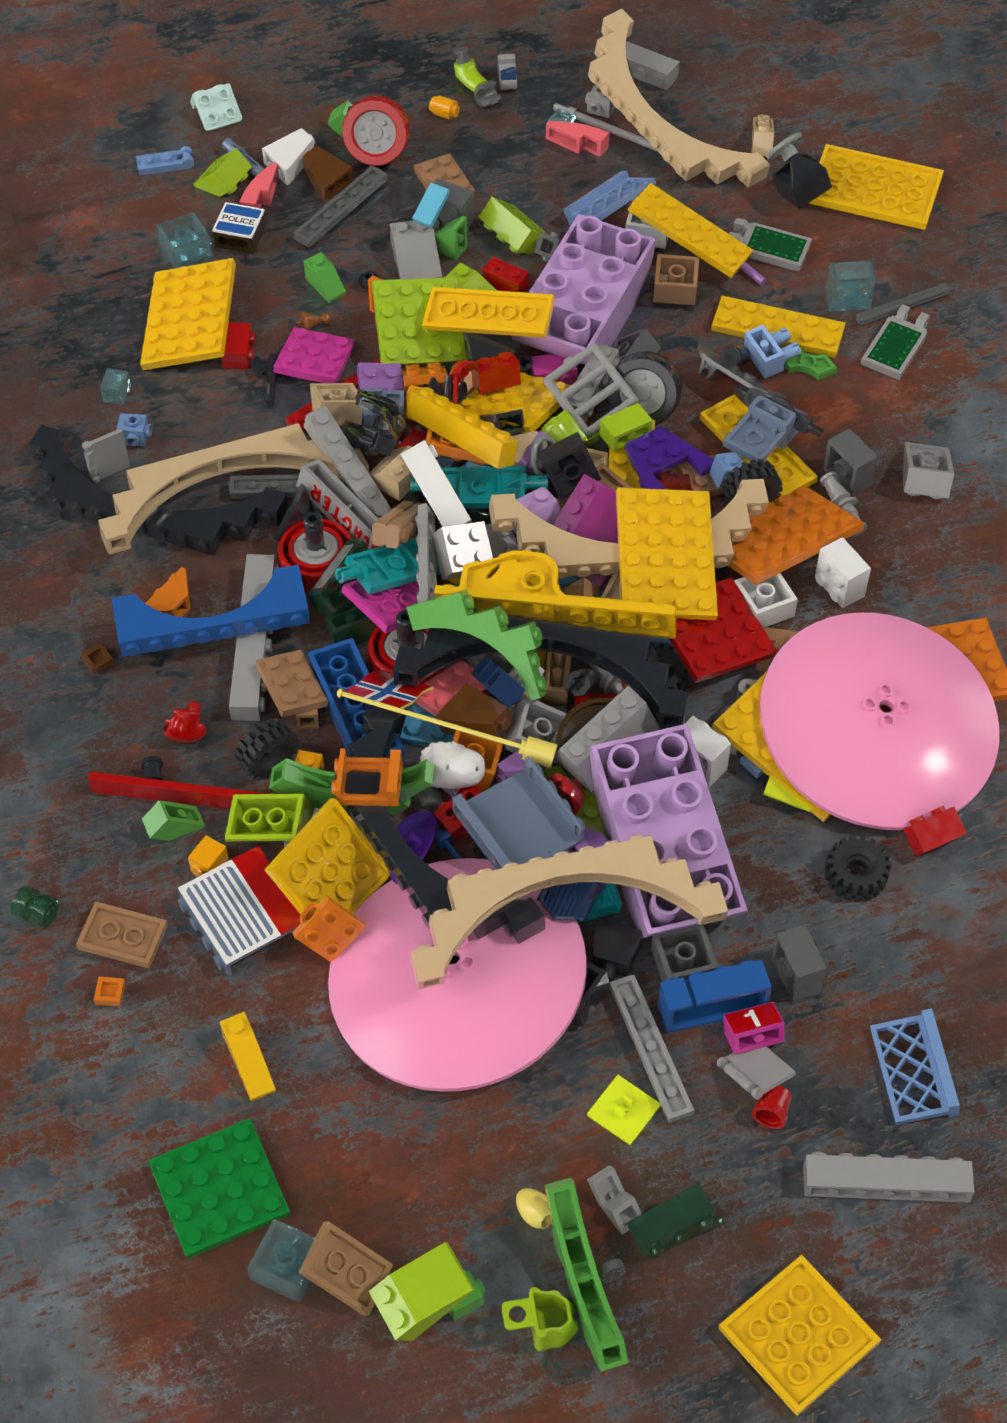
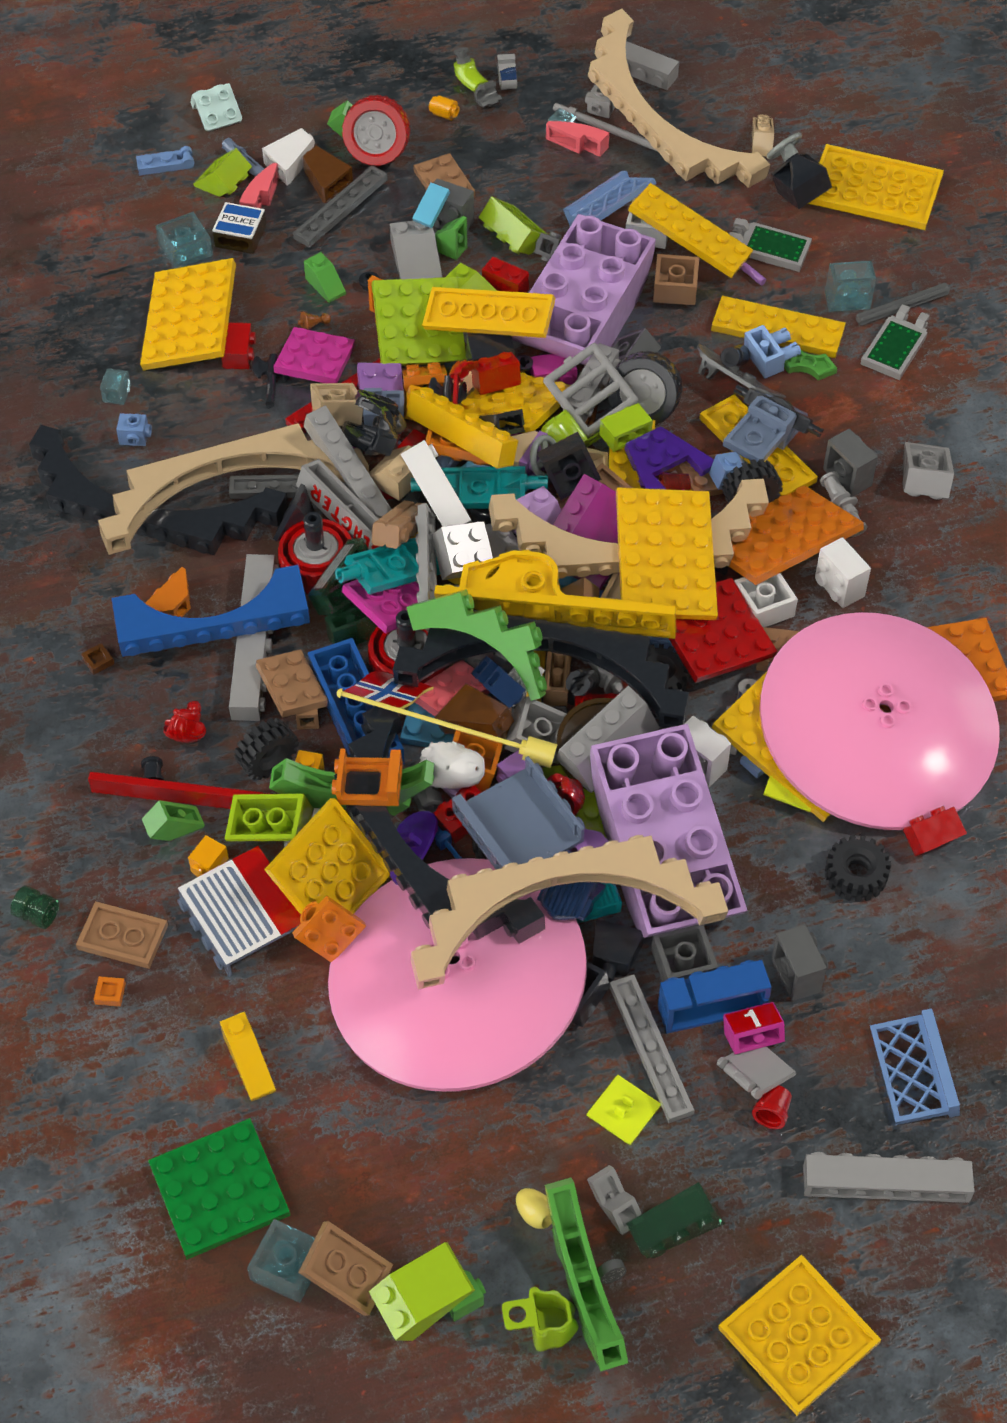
(106, 455): light grey piece -> none

